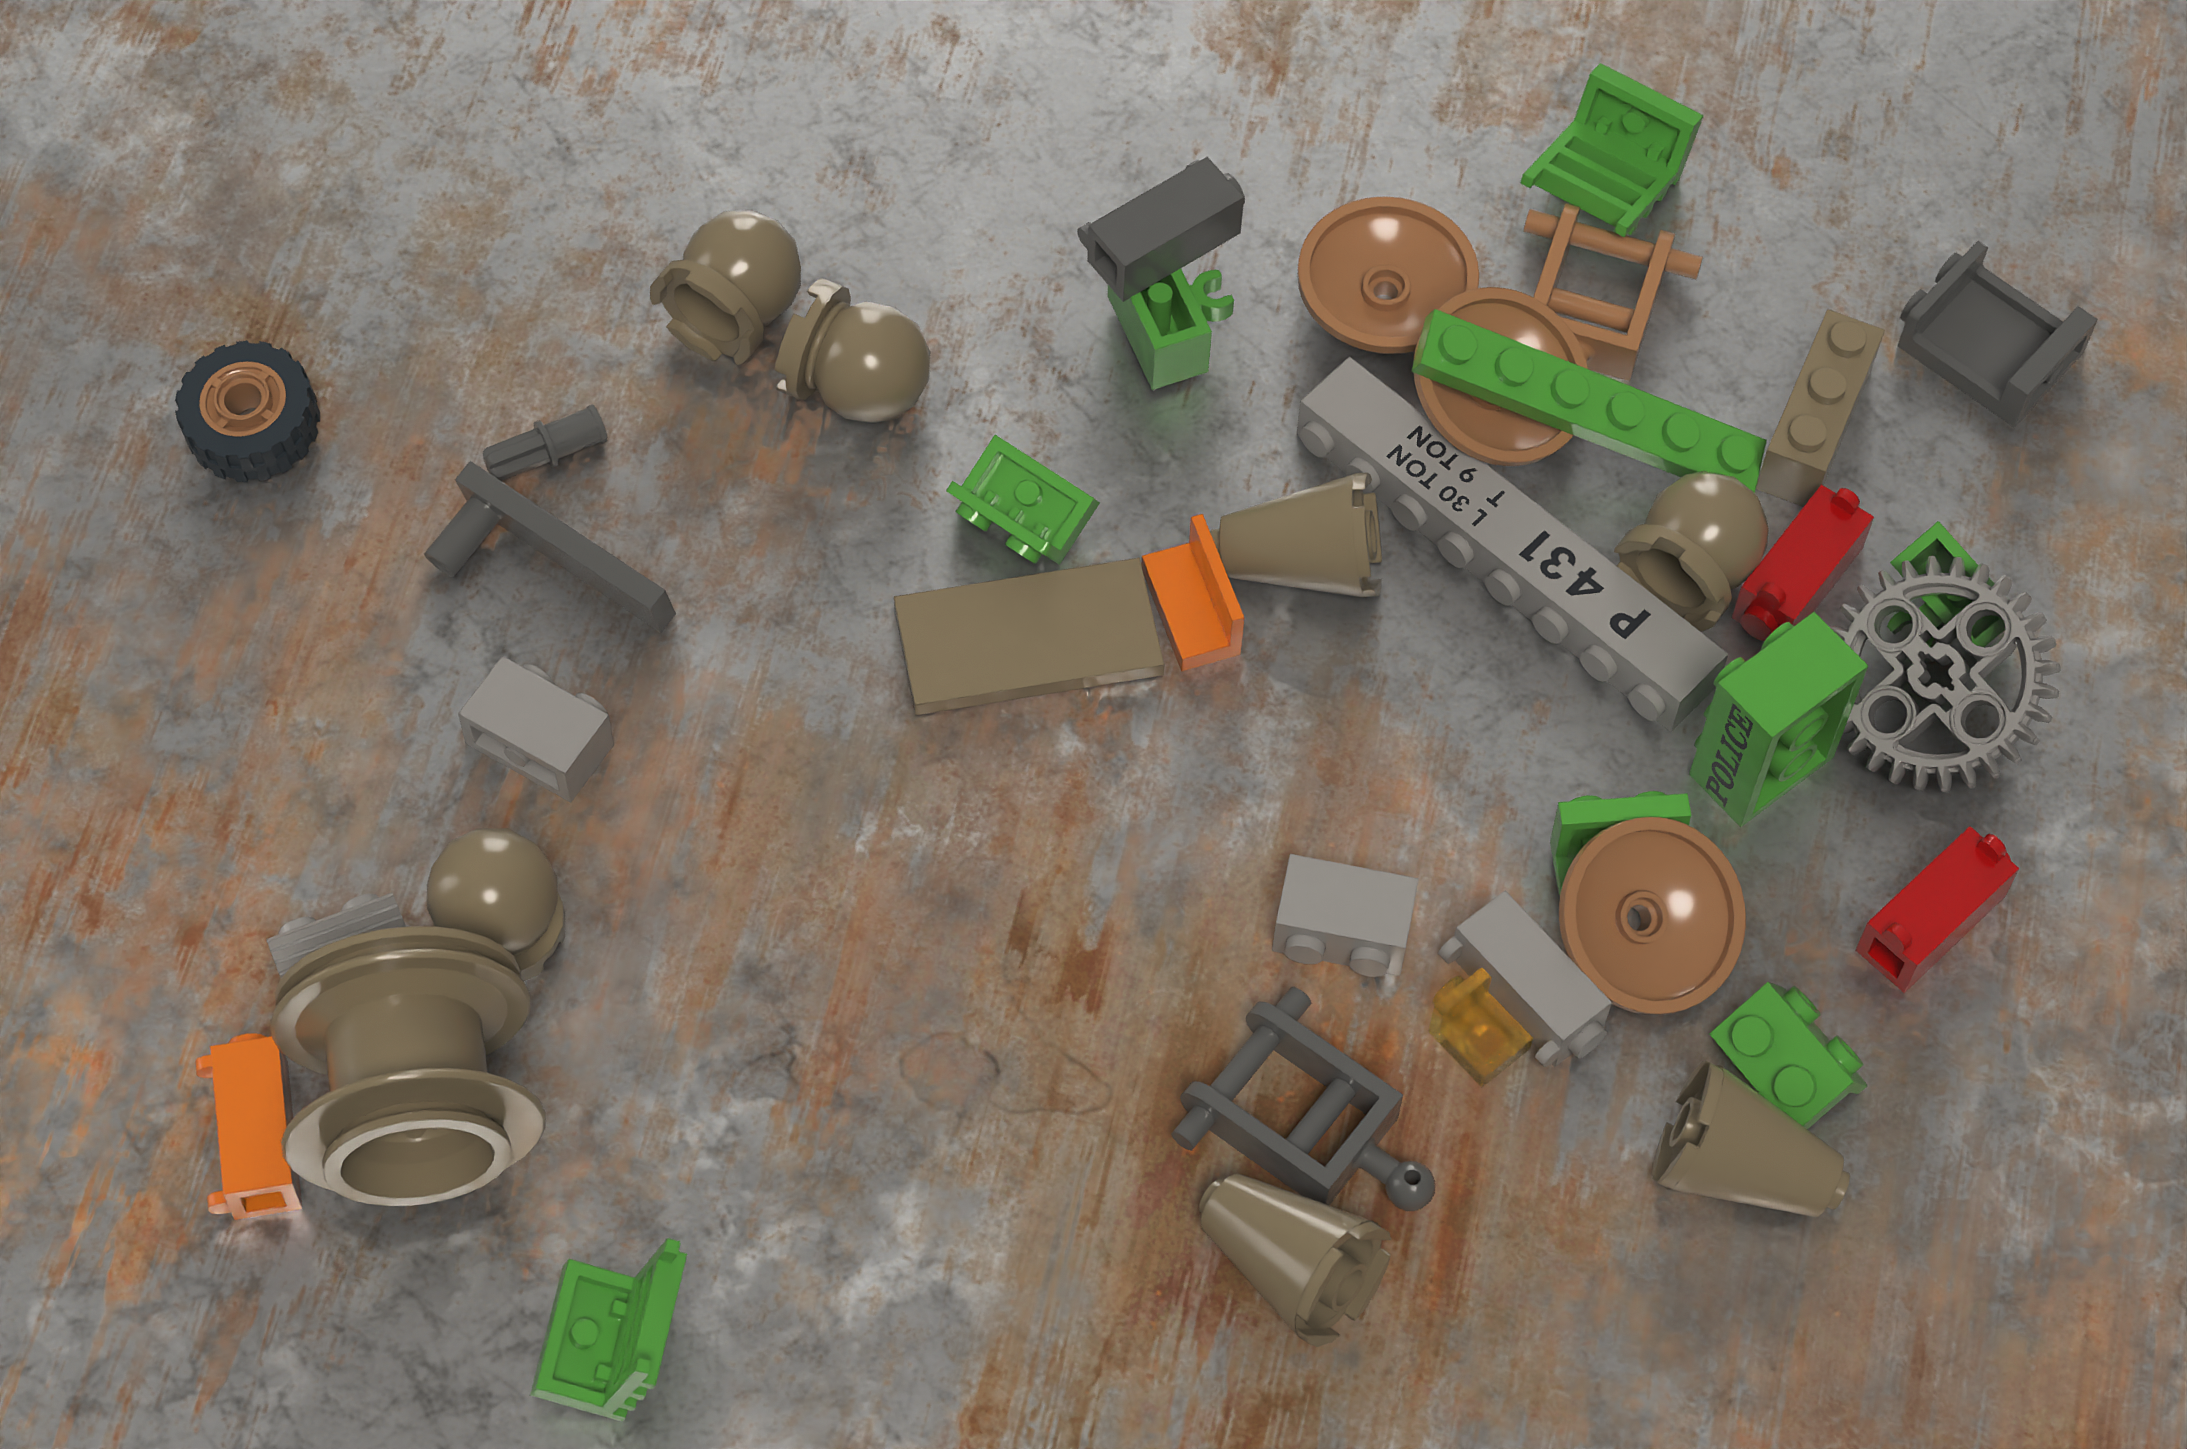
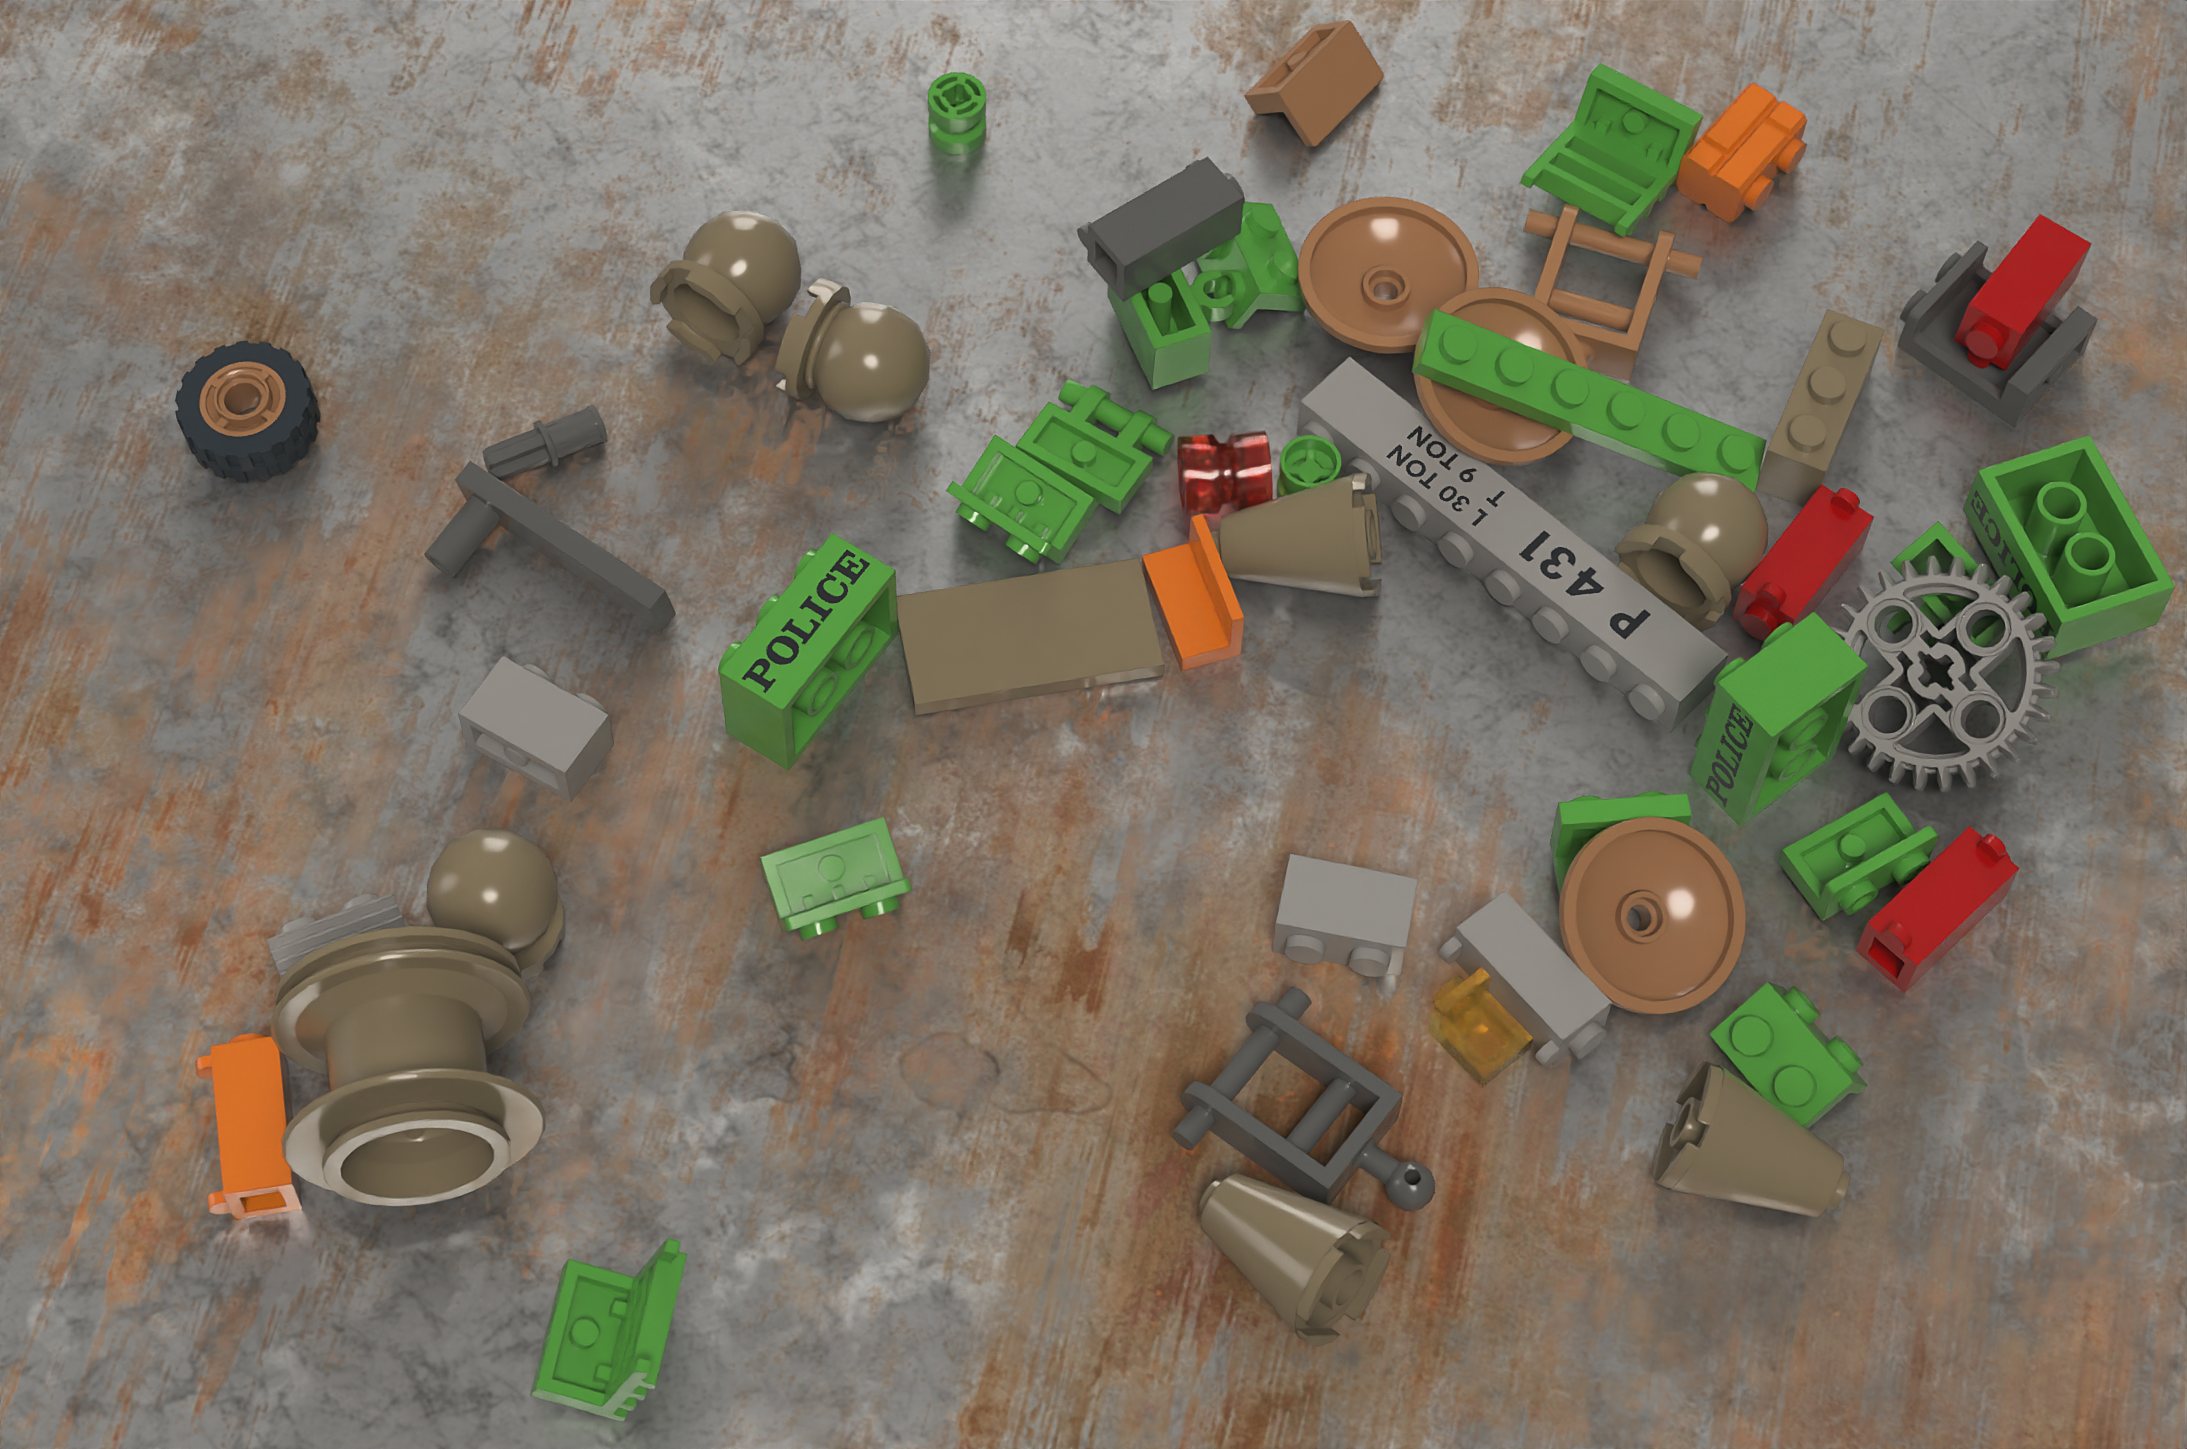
(808, 650): none -> bright green brick
(833, 877): none -> bright green bracket
(957, 113): none -> bright green wheel
(1089, 457): none -> bright green plate
(1223, 472): none -> clear red wheel
(1256, 266): none -> bright green bracket
(1307, 463): none -> bright green wheel
(1318, 80): none -> medium nougat panel
(1742, 153): none -> orange brick
(1857, 856): none -> bright green bracket
(2021, 293): none -> red brick
(2070, 544): none -> bright green brick

